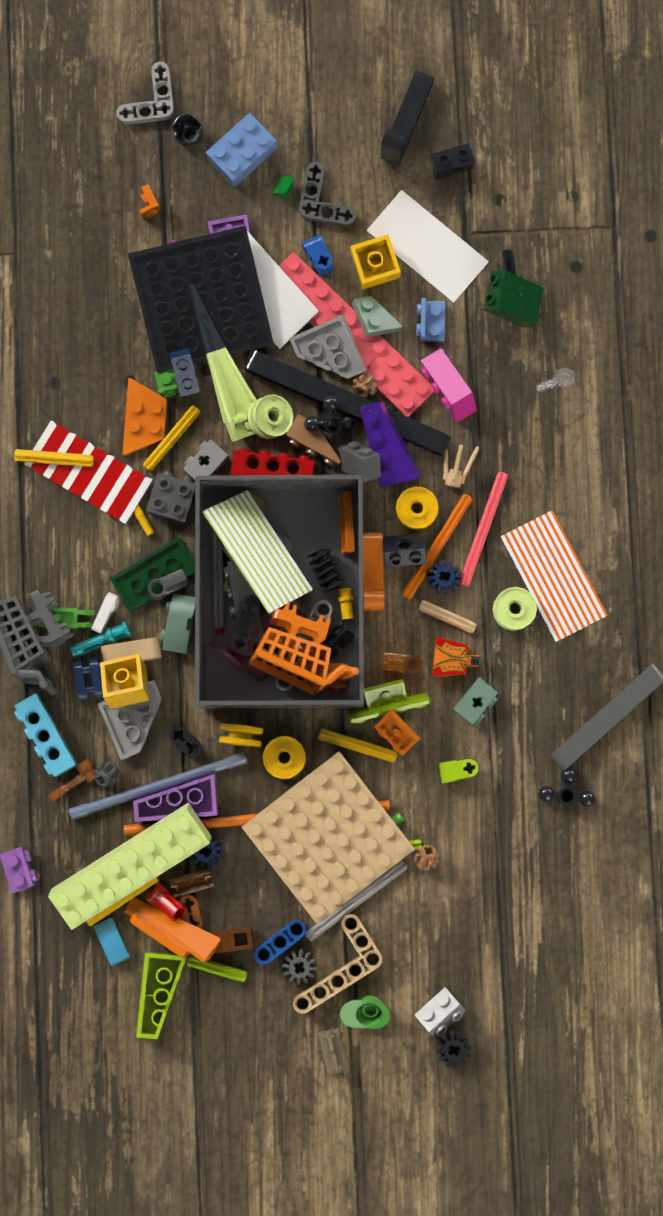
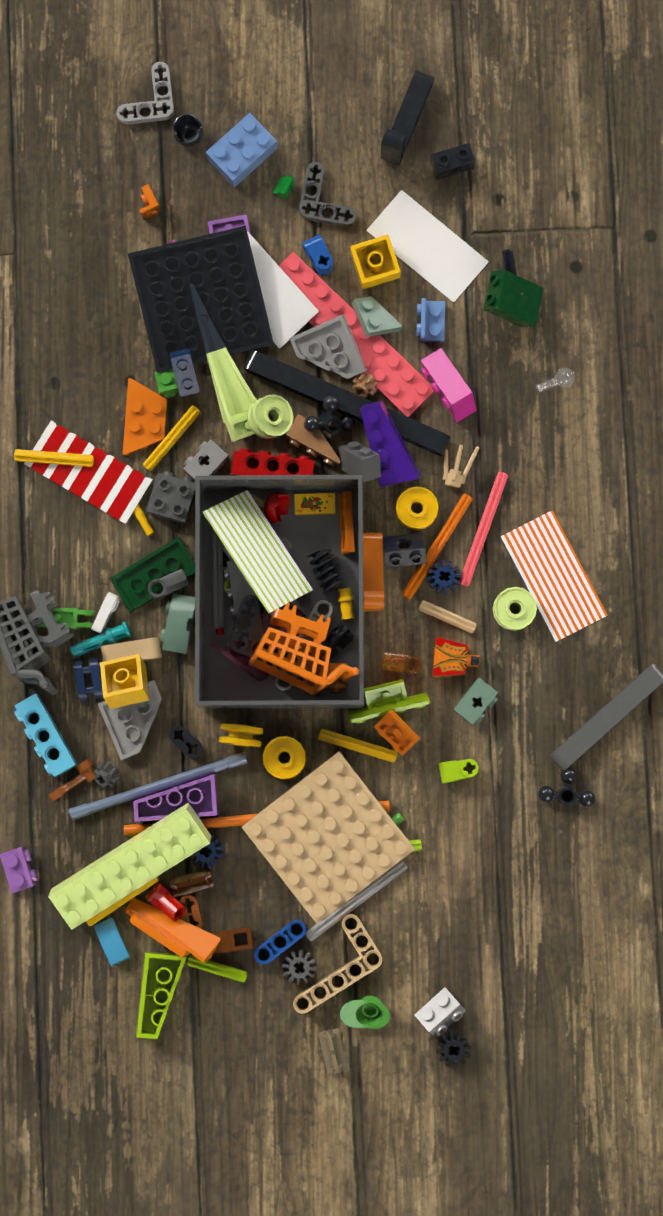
(276, 506): none -> red hair
(314, 504): none -> yellow tile
(426, 857): medium nougat gear -> none

